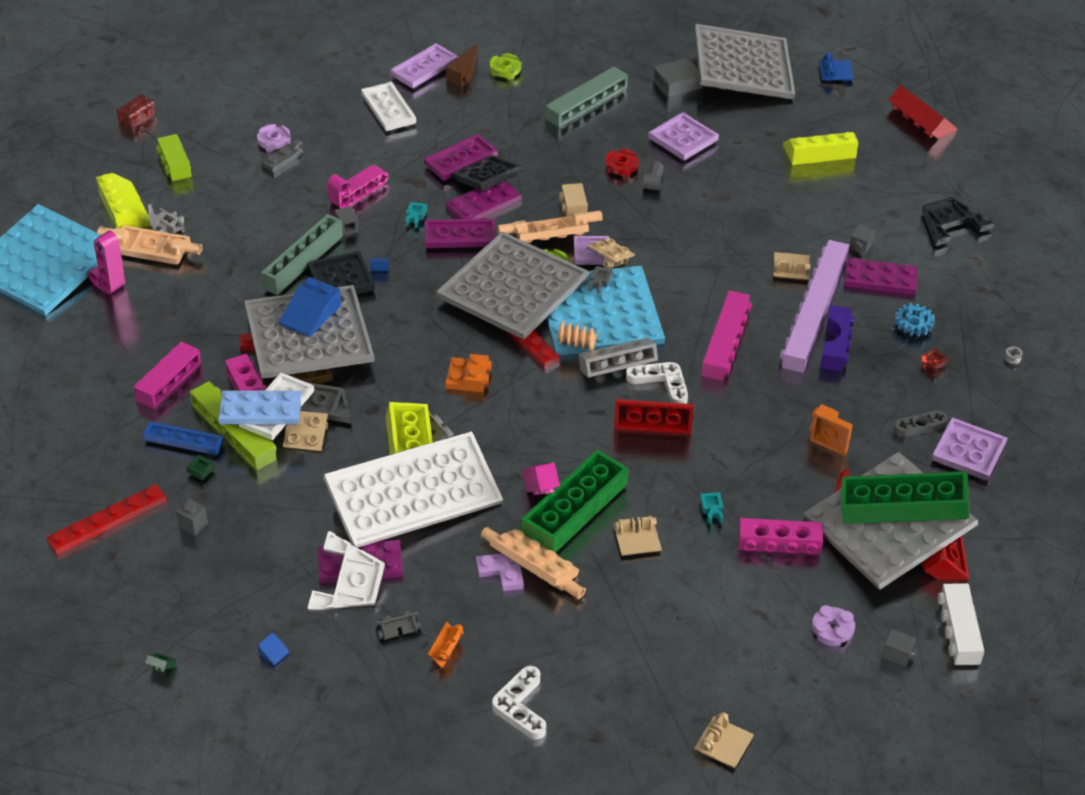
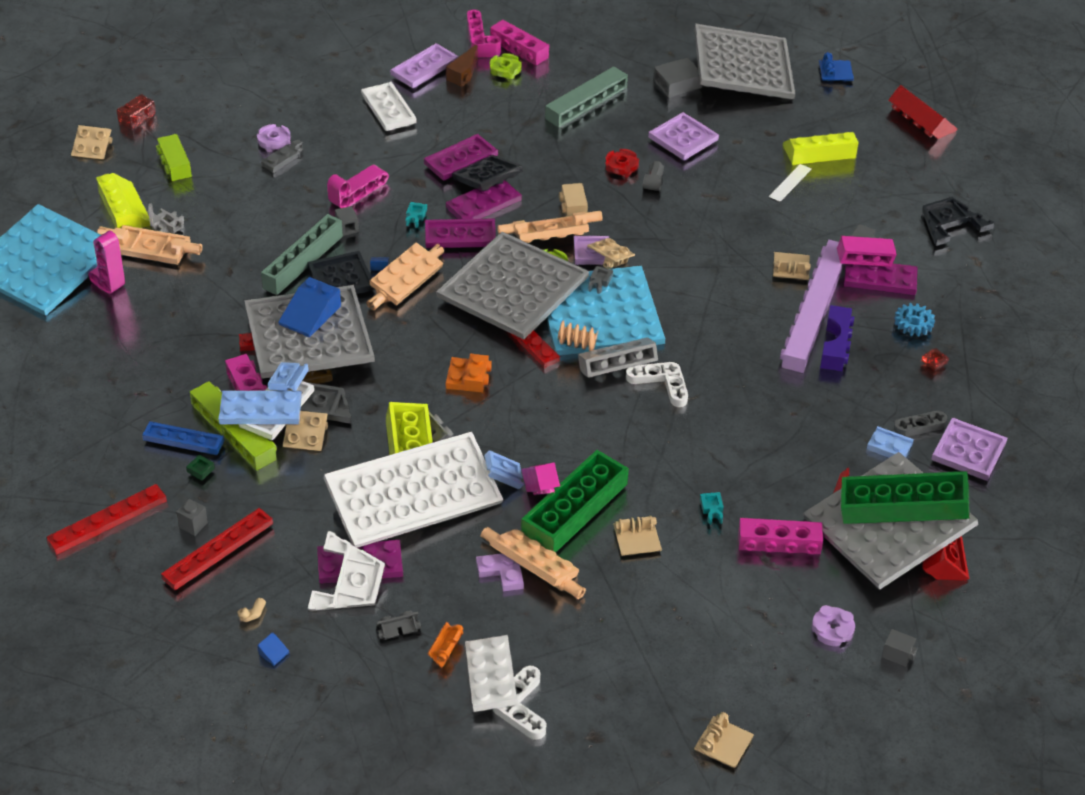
(91, 142): none -> tan hinge
(160, 662): dark green plate -> none
(167, 375): dark pink brick -> none
(216, 549): none -> red plate
(254, 613): none -> tan arm
(287, 376): none -> light blue plate
(405, 275): none -> light nougat plate
(487, 45): none -> dark pink beam
(491, 673): none -> white plate
(504, 469): none -> light blue plate
(520, 42): none -> dark pink brick
(653, 416): red slope -> none
(726, 336): dark pink brick -> none
(790, 182): none -> white sticker
(830, 430): orange plate -> none
(866, 251): none -> dark pink brick
(889, 443): none -> light blue plate
(961, 624): white brick -> none
(1013, 359): light grey bush -> none

